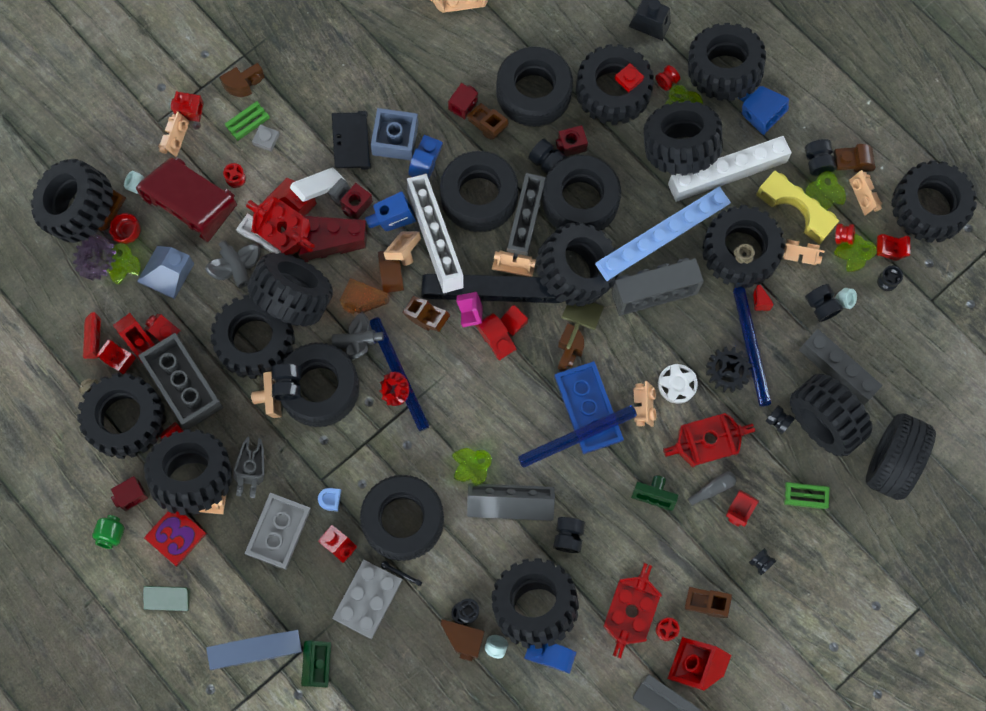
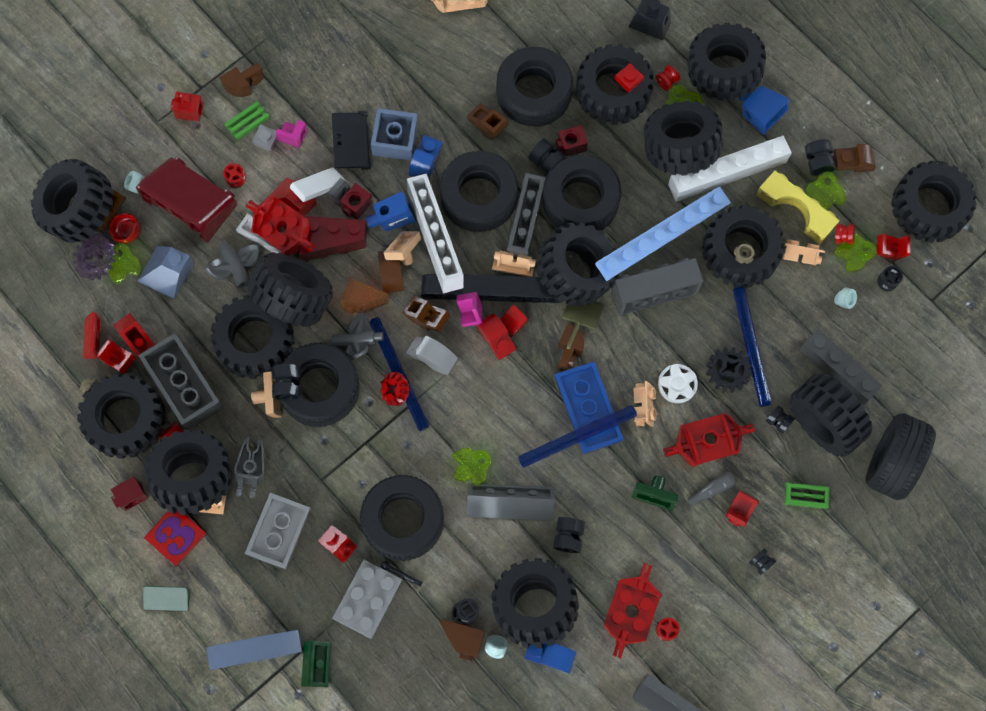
(108, 532): green head -> none
(160, 327): red bracket -> none
(176, 127): light nougat hinge -> none
(292, 133): none -> dark pink panel
(330, 499): light blue tile -> none
(433, 353): none -> light grey brick
(463, 100): dark red brick -> none
(698, 664): red slope -> none
(708, 602): reddish brown brick -> none
(761, 300): red slope -> none
(824, 303): black wheel -> none
(862, 188): light nougat hinge -> none

